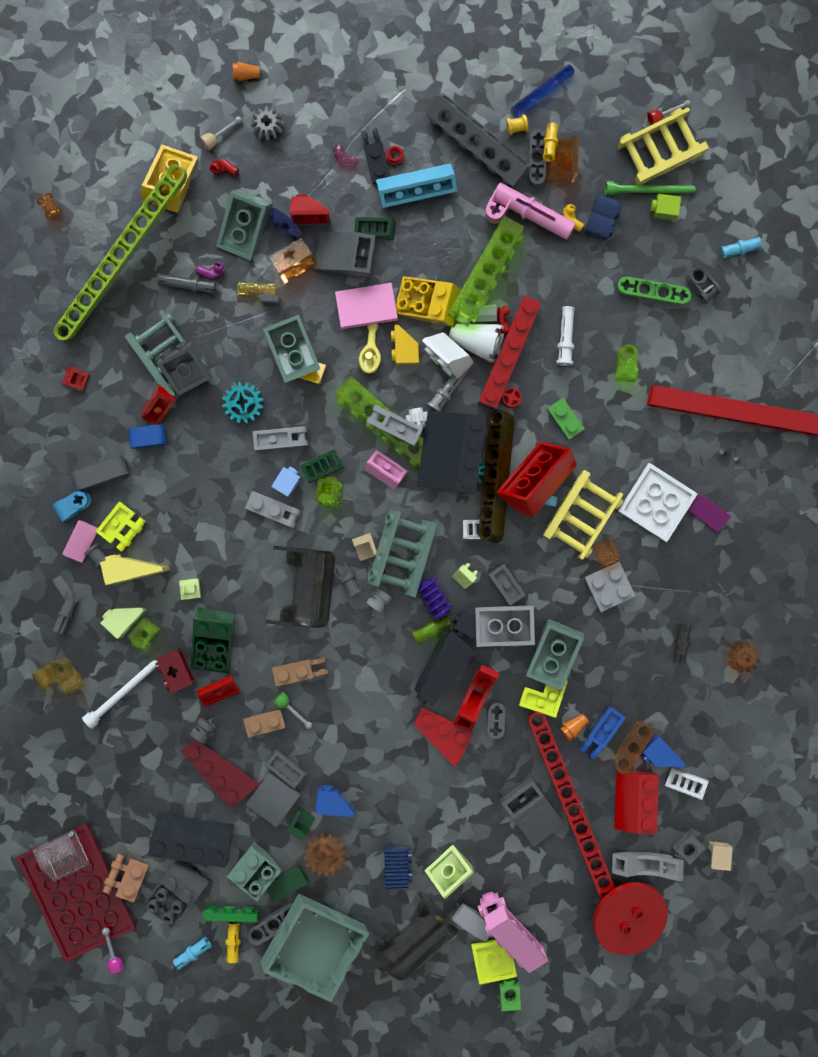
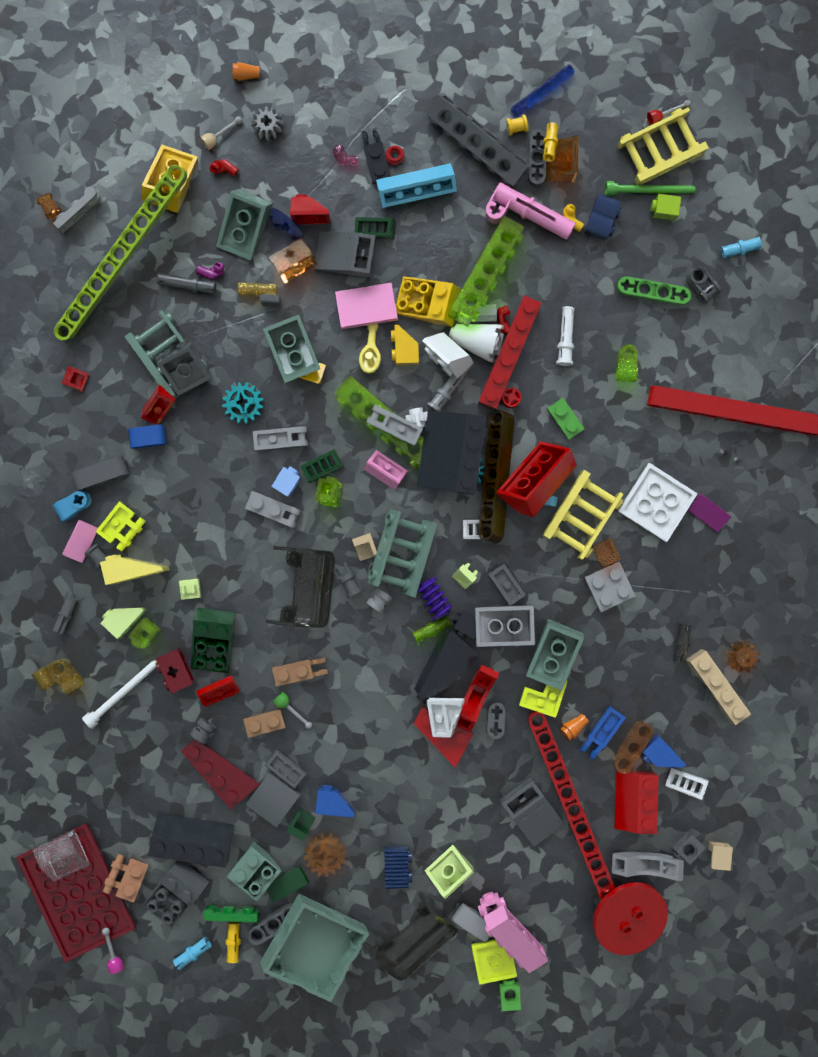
(77, 209): none -> light grey plate
(444, 715): none -> white wing
(714, 680): none -> tan arch

